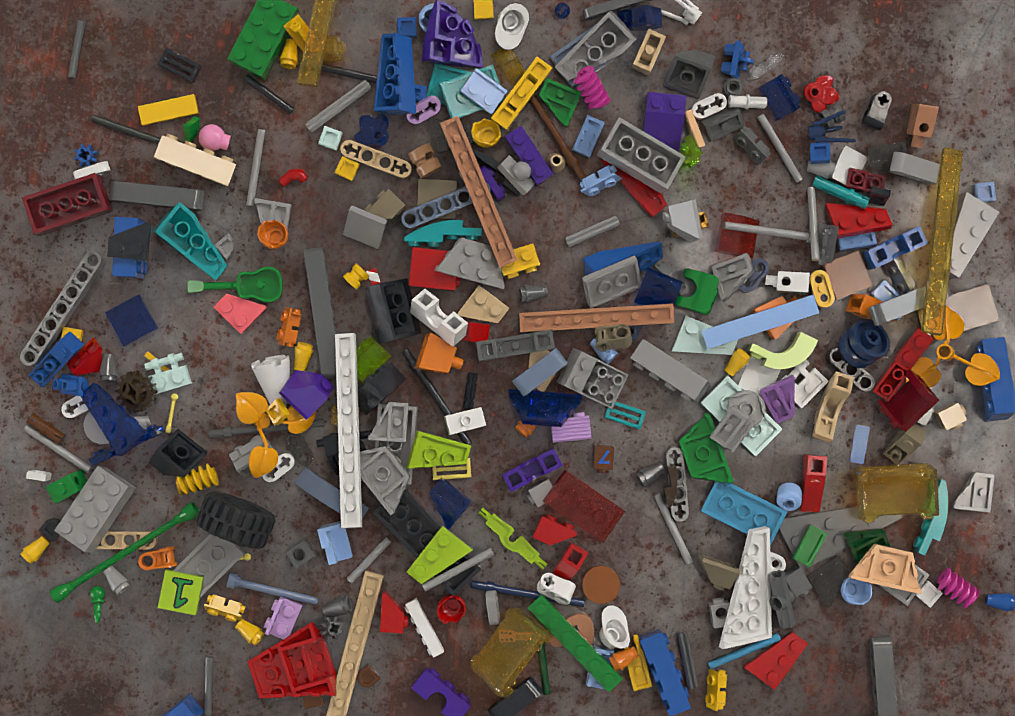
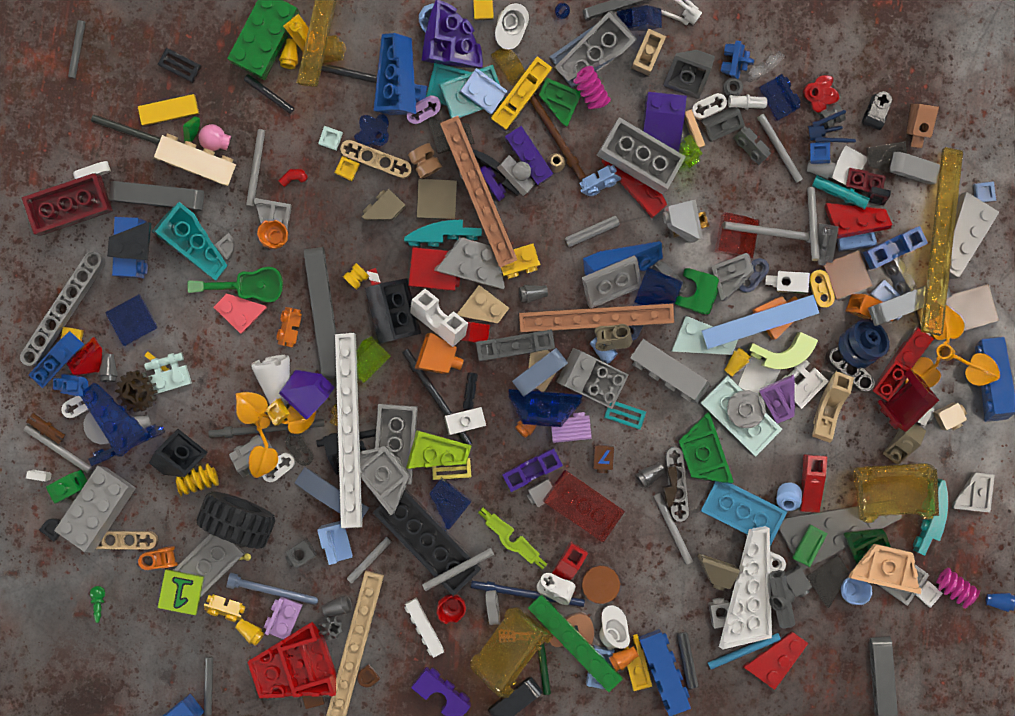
(34, 550): yellow cone -> none
(62, 591): green hose -> none
(90, 158): blue gear -> none
(116, 580): light grey cone -> none
(174, 397): light yellow hinge -> none
(303, 353): yellow cone -> none
(338, 106): light grey axle -> none
(364, 227): light grey tile -> none
(378, 387): black brick -> none
(392, 423): light grey wing -> none
(392, 615): red slope -> none
(407, 26): blue tile -> none
(437, 210): sand blue beam -> none
(439, 554): lime wing -> none
(486, 133): yellow hair -> none
(551, 531): red slope -> none
(588, 136): medium blue plate -> none
(715, 698): yellow hinge -> none
(732, 429): light grey plate -> none
(859, 444): sticker -> none

